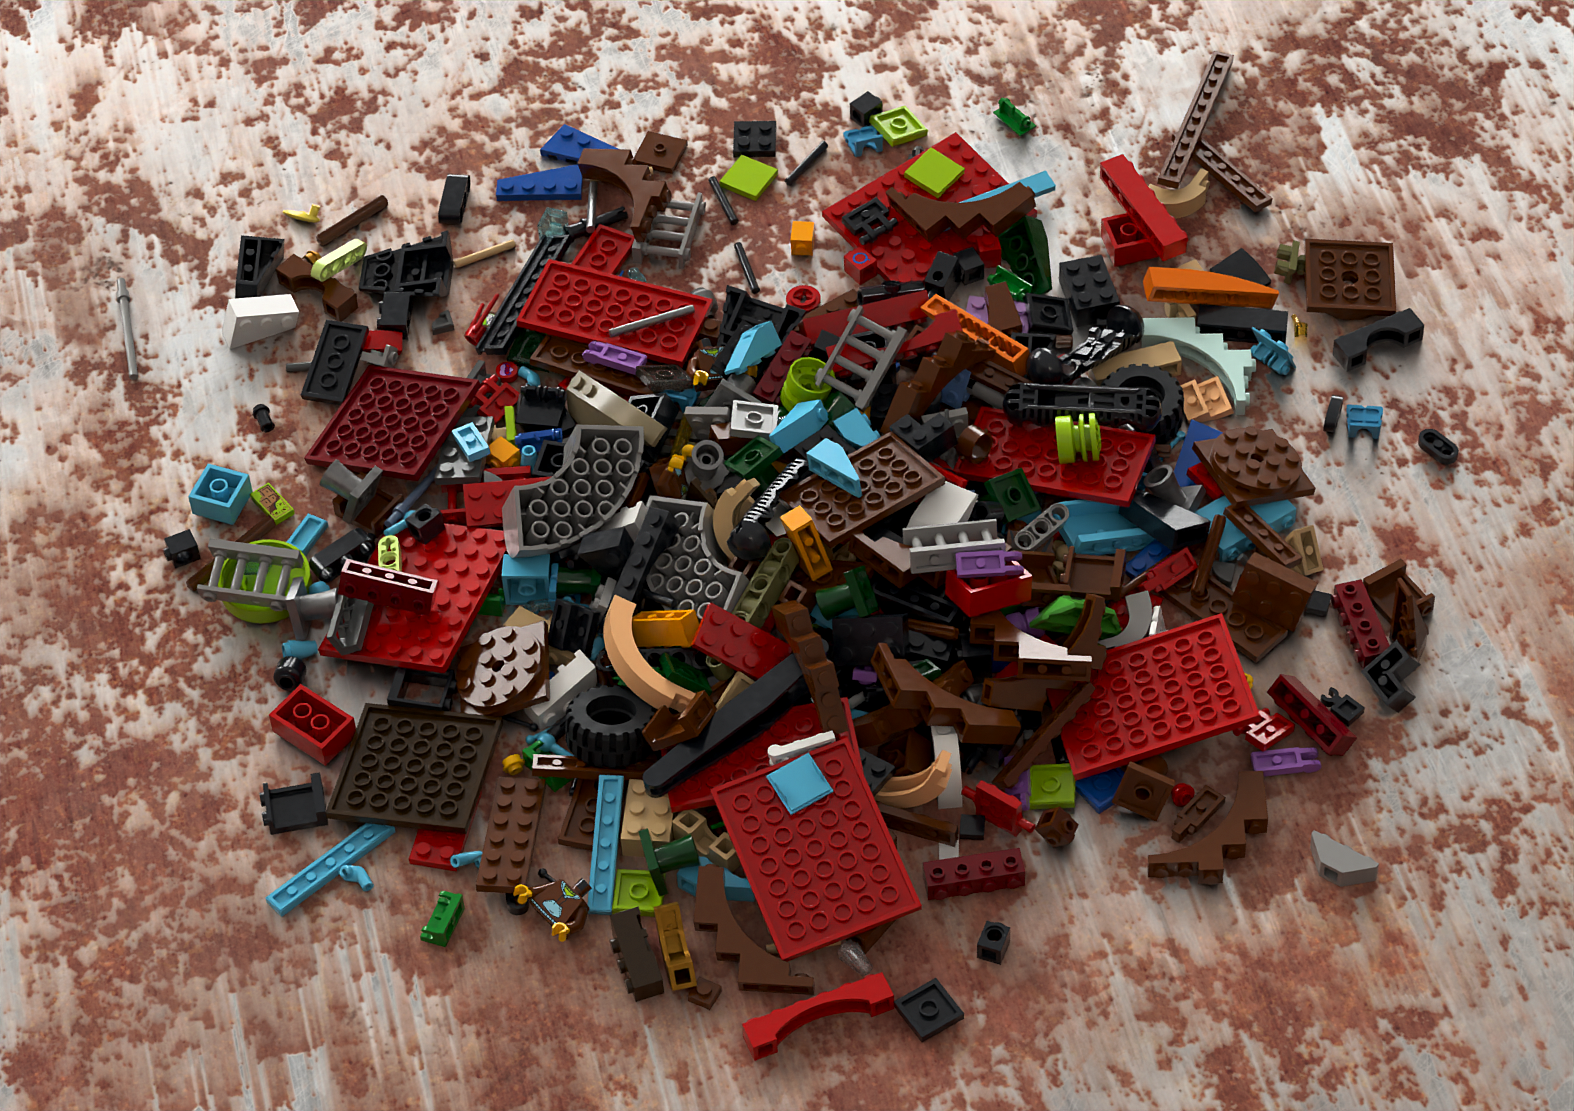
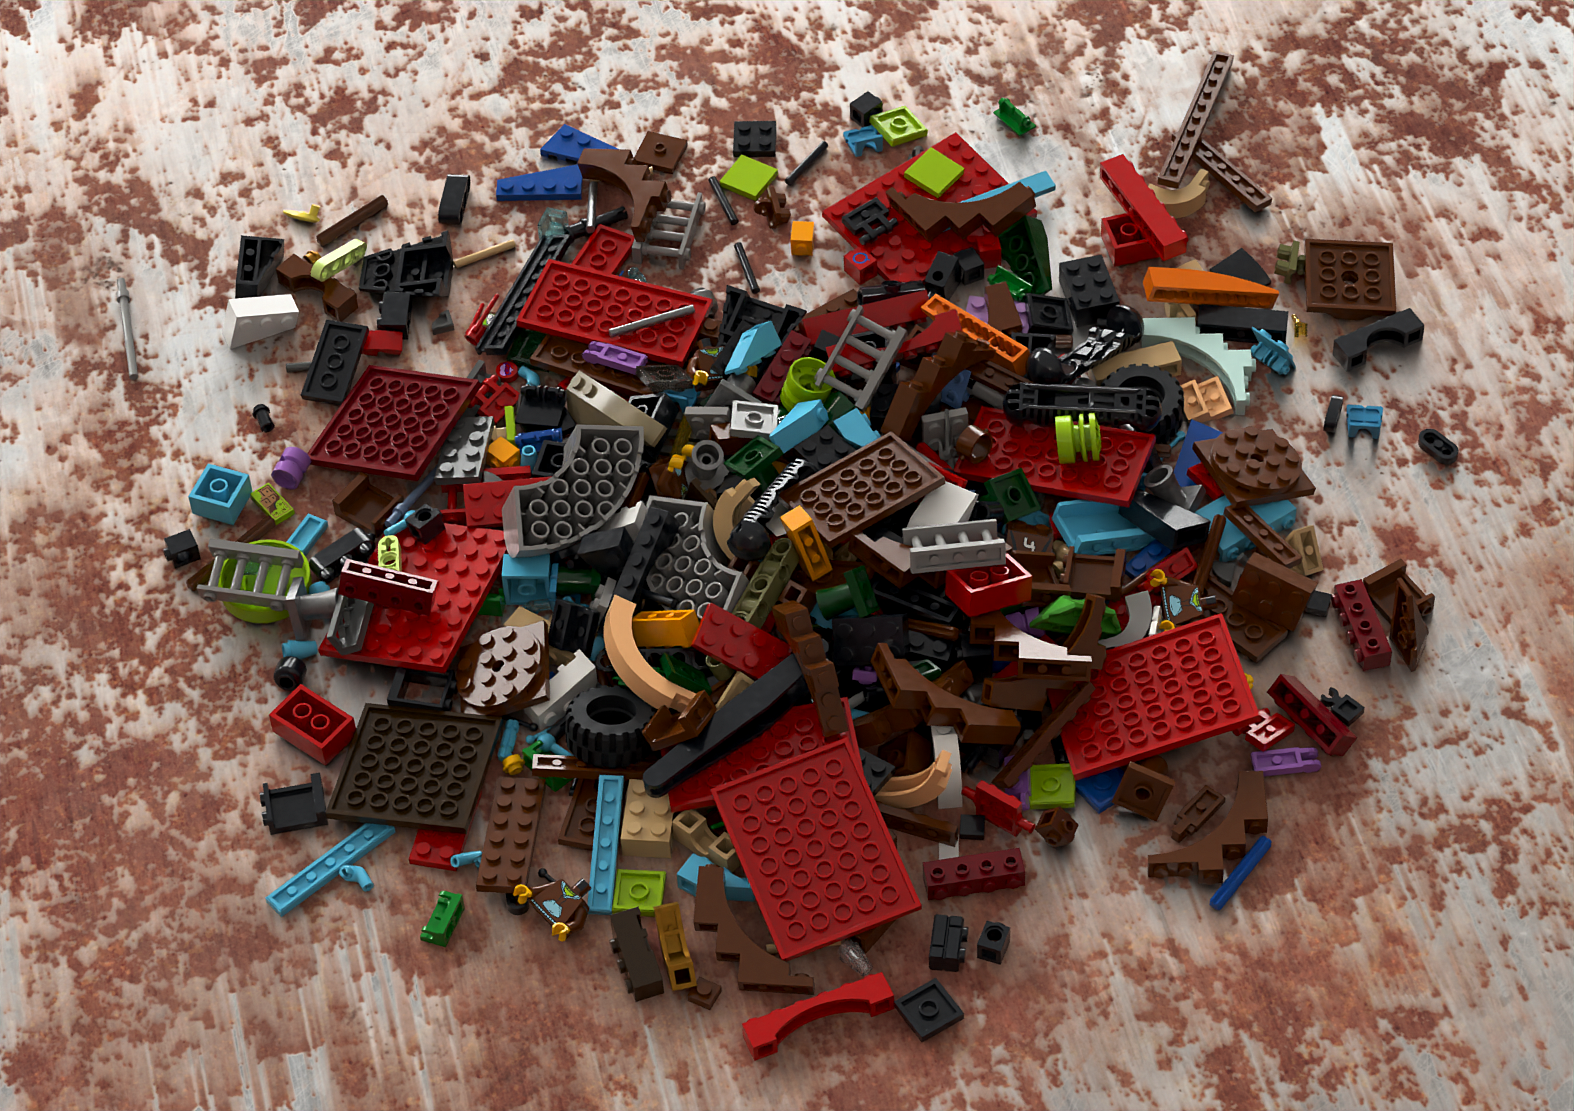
(291, 467): none -> medium lavender wheel
(352, 488): flat silver plant -> none
(378, 358): light grey bracket -> none
(471, 442): medium azure plate -> none
(508, 739): none -> medium azure axle
(668, 857): dark green plant -> none
(773, 208): none -> reddish brown hips
(781, 753): white plate -> none
(797, 293): red gear -> none
(799, 783): medium azure piece -> none
(832, 464): medium azure slope -> none
(927, 439): black brick -> none
(946, 943): none -> black brick
(987, 563): medium lavender hinge -> none
(1044, 521): light grey beam -> none
(1181, 601): none -> torso
(1182, 794): red plate -> none
(1240, 873): none -> blue axle
(1340, 862): light grey slope -> none
(1389, 671): black brick -> none

